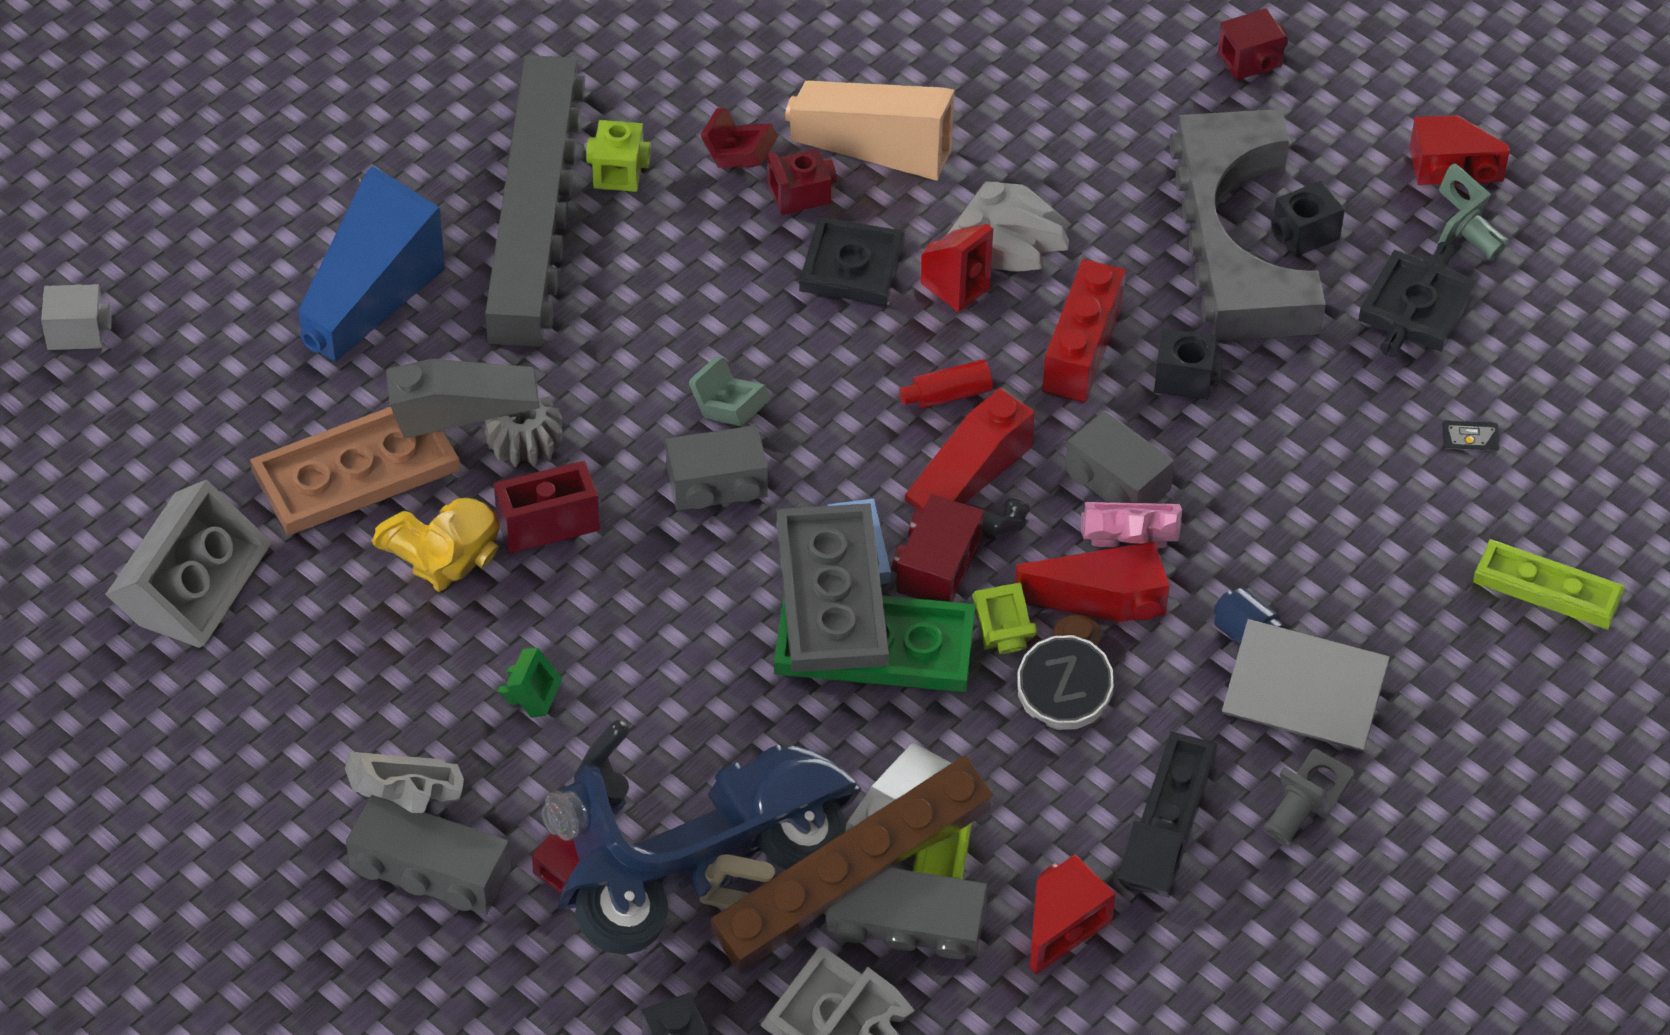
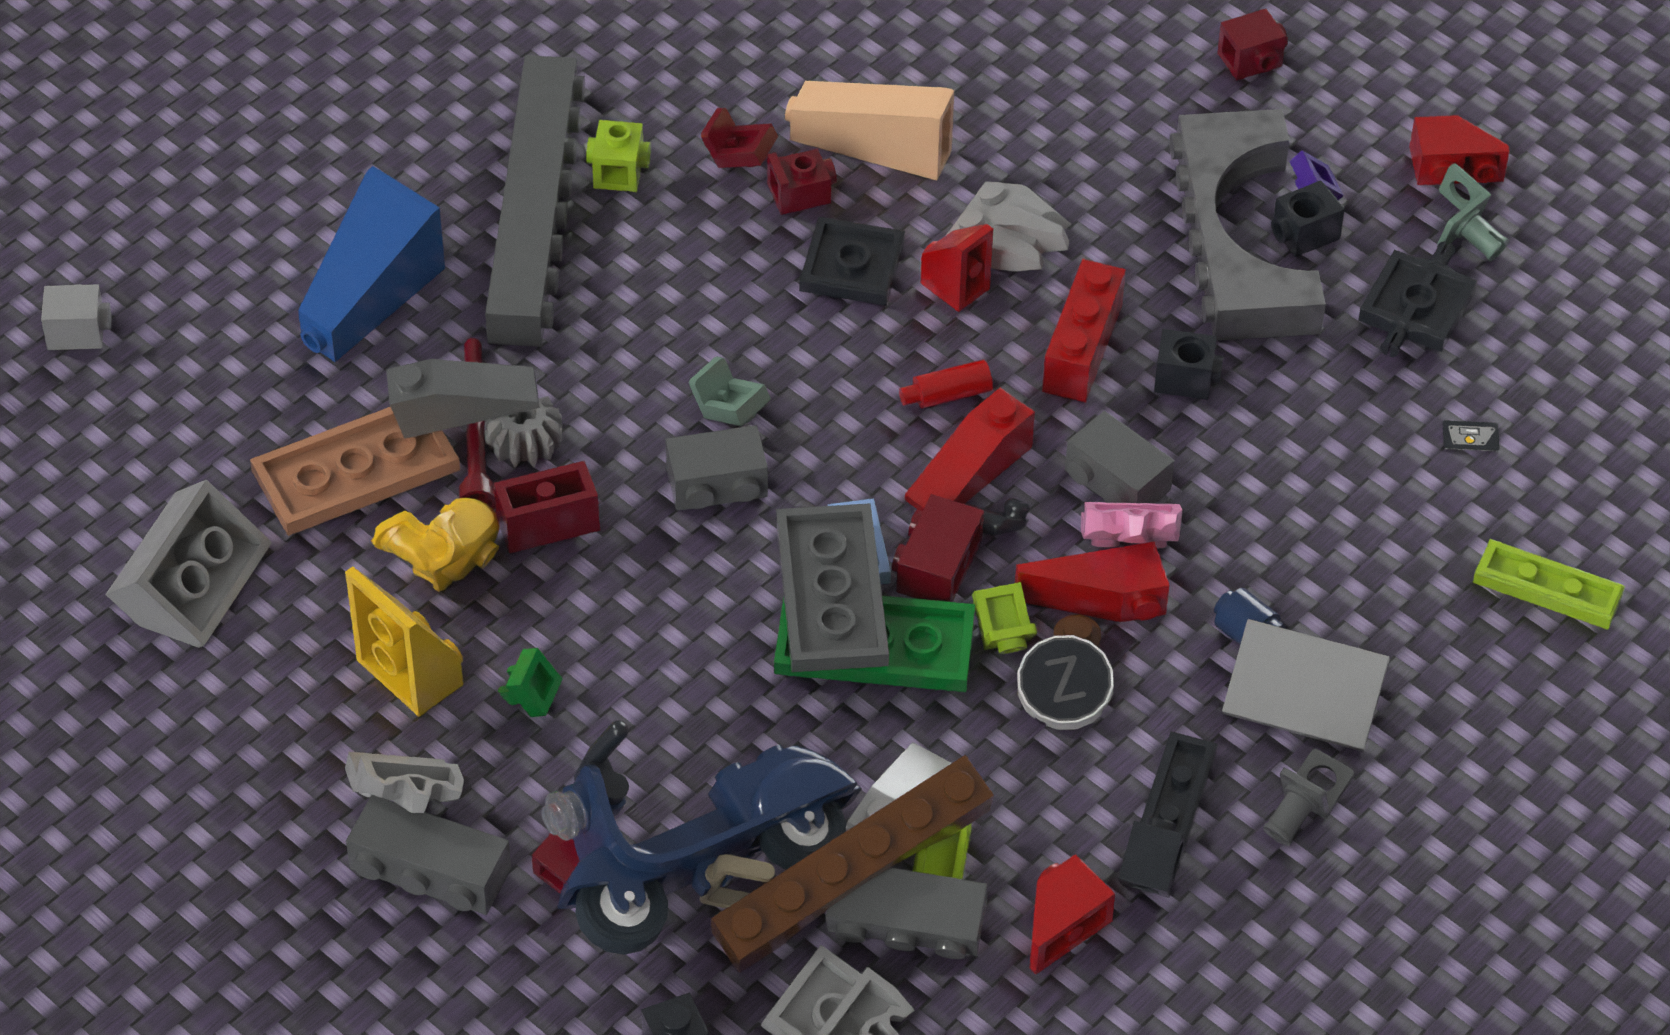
(401, 646): none -> yellow slope
(477, 483): none -> dark red piece
(1311, 170): none -> dark purple plate

